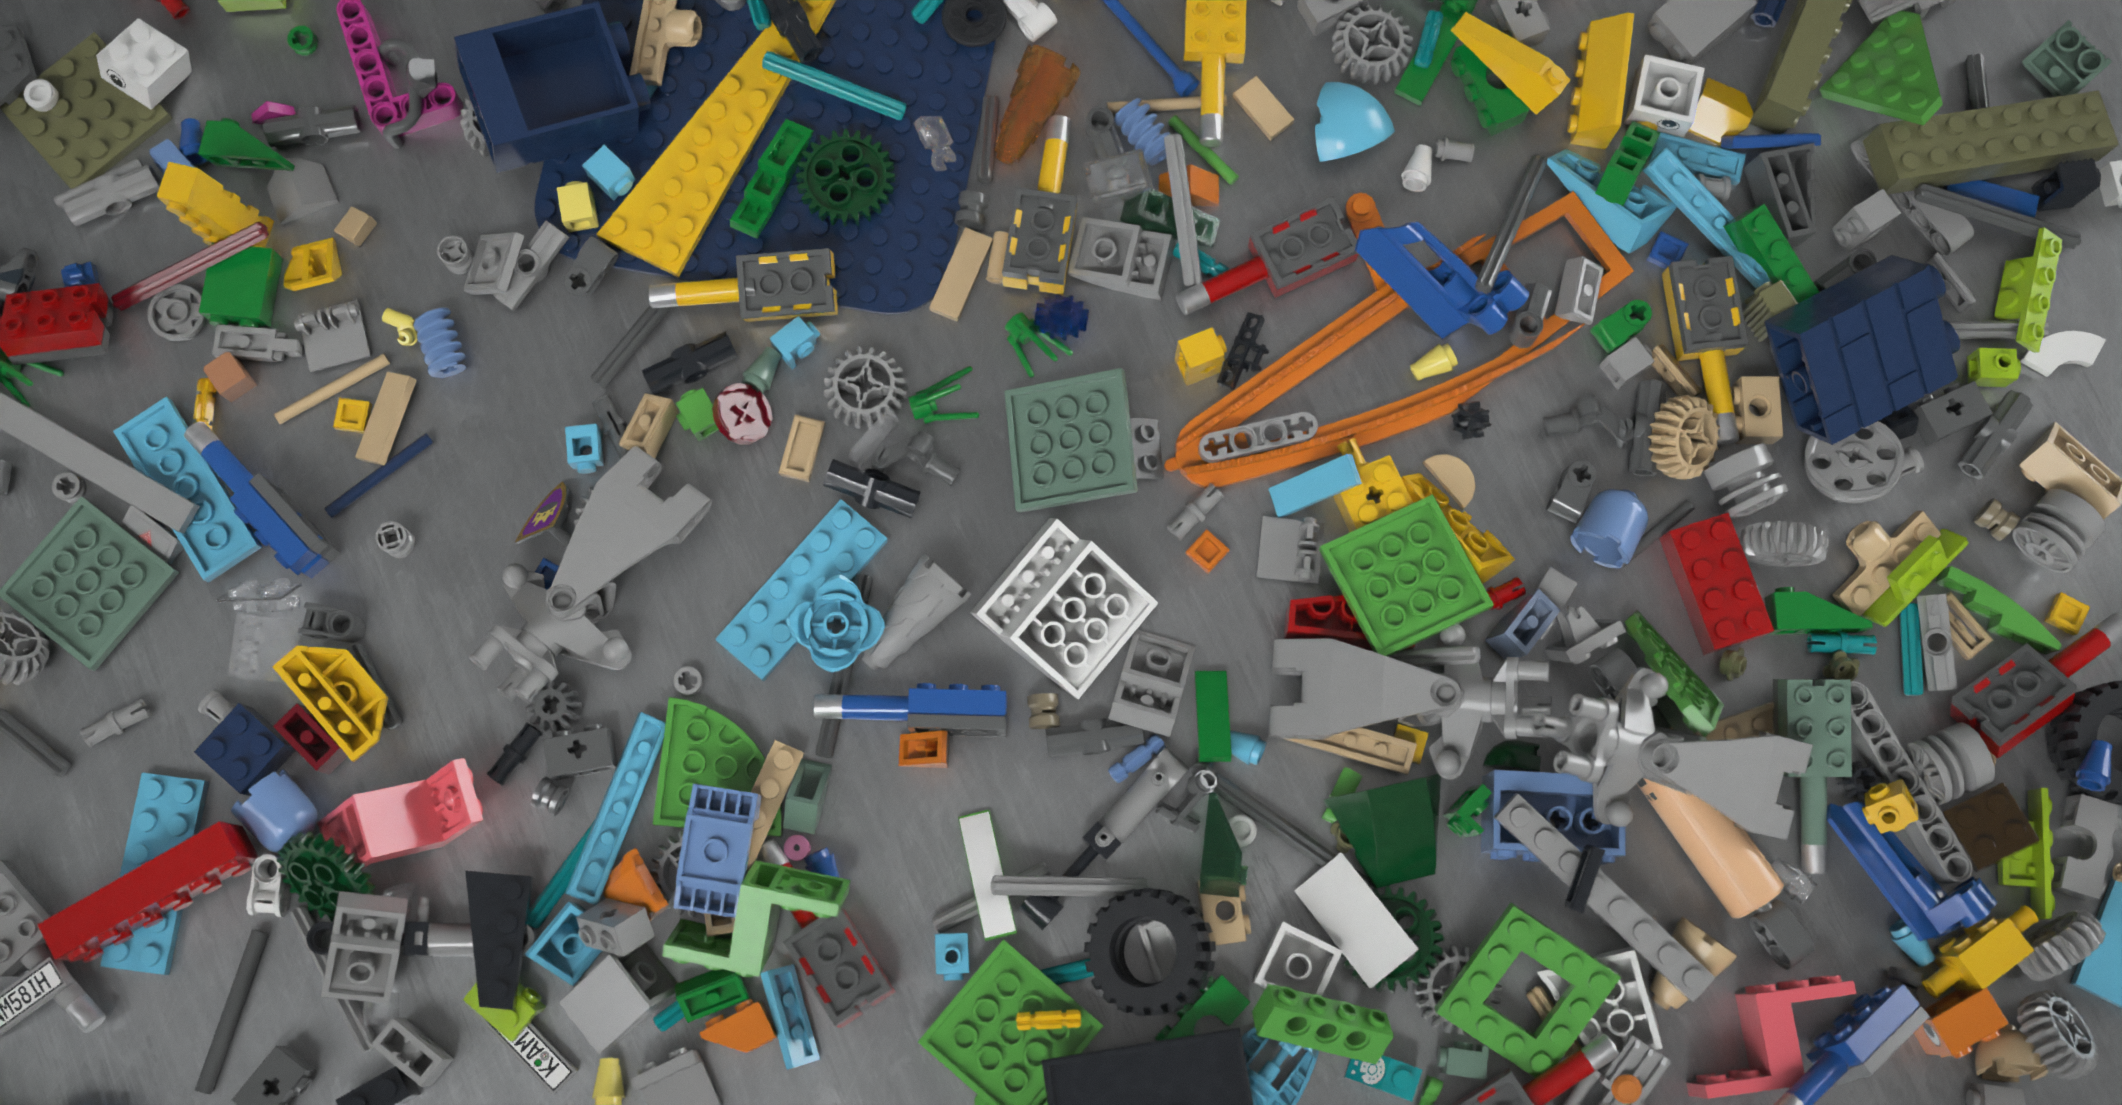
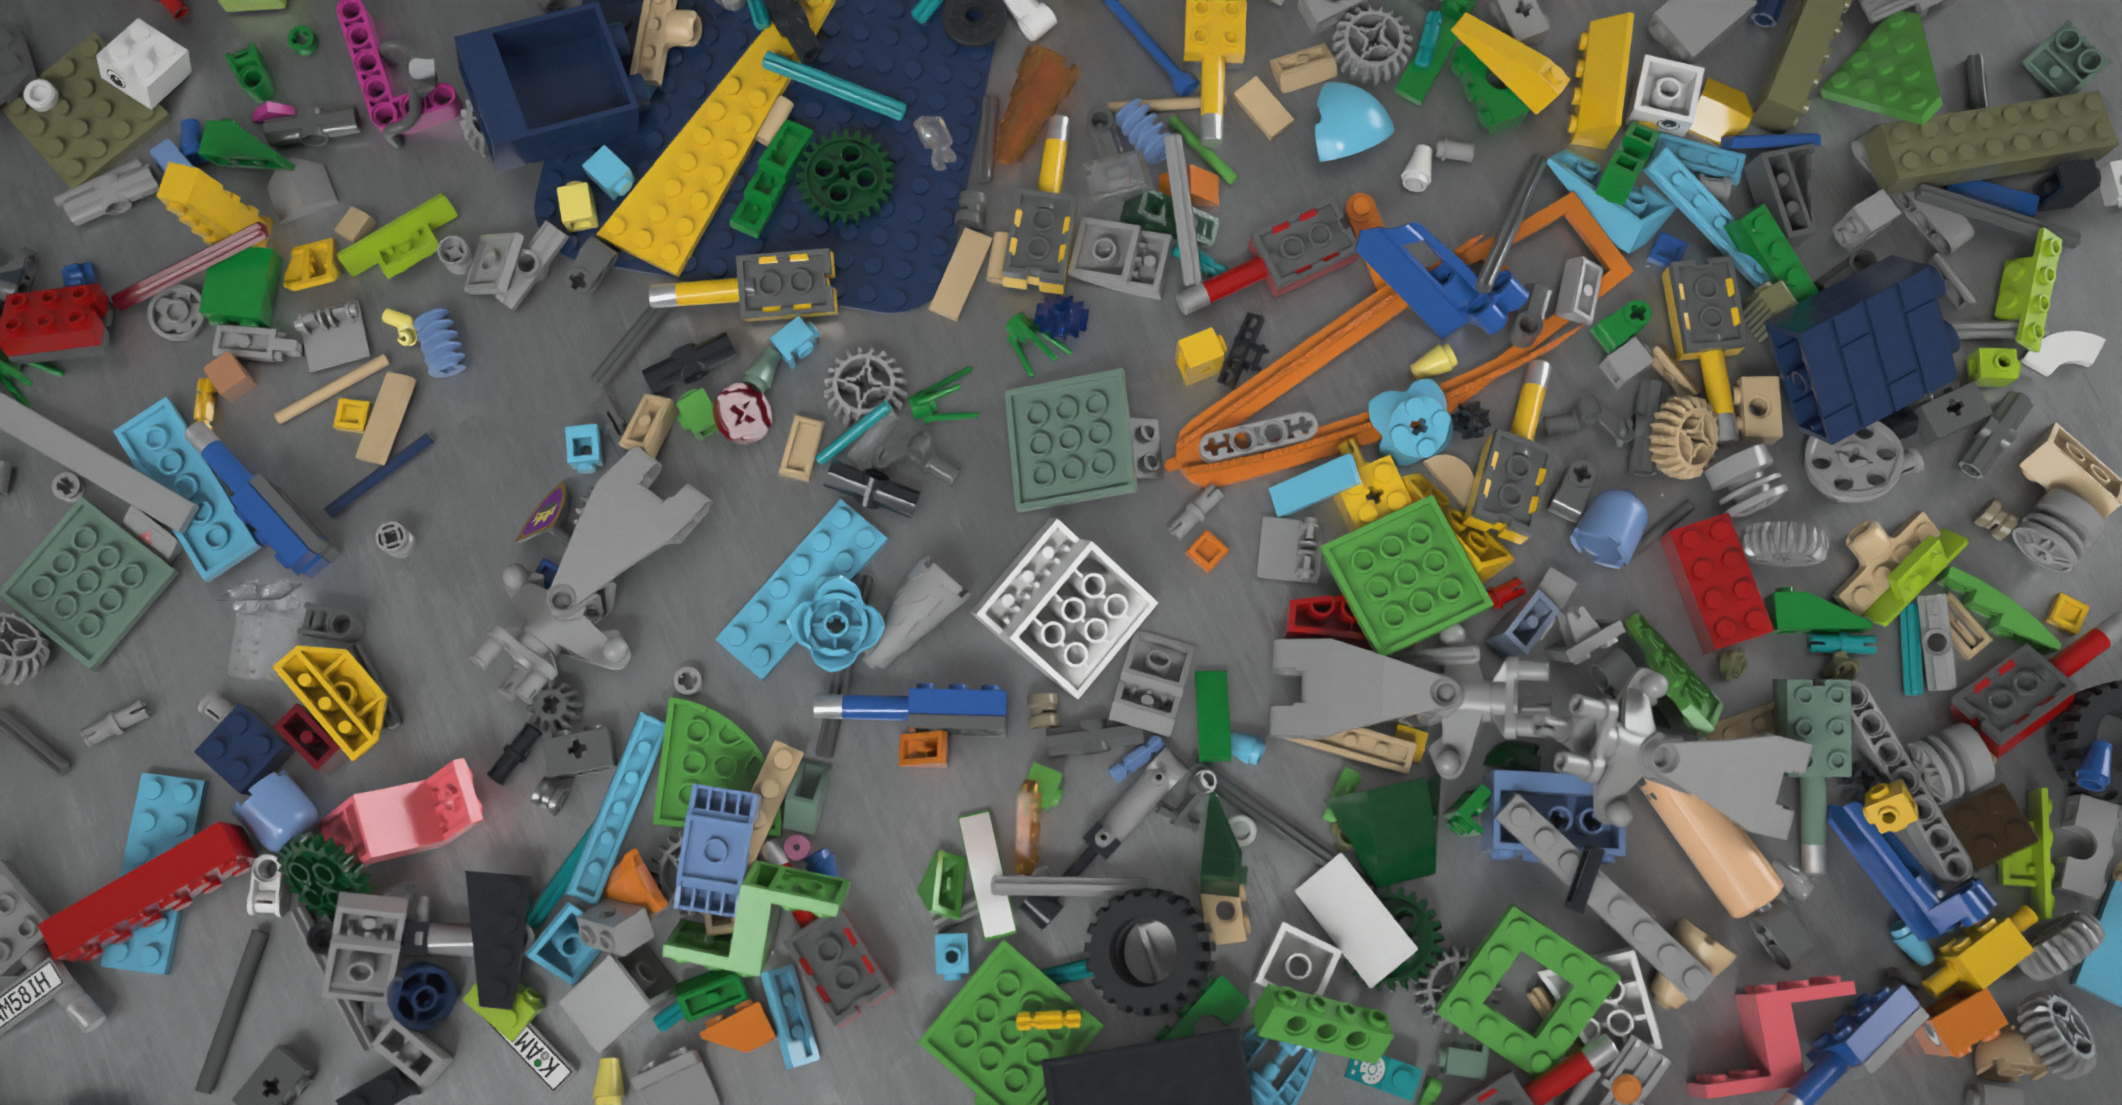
(249, 70): none -> green piece
(400, 241): none -> lime bracket
(421, 995): none -> dark blue cylinder
(774, 120): none -> tan axle
(853, 432): none -> teal bar
(944, 884): none -> bright green slope
(1027, 828): none -> clear orange plate
(1047, 785): none -> bright green brick
(1304, 68): none -> tan slope
(1395, 410): none -> medium azure brick
(1514, 468): none -> dark grey piece

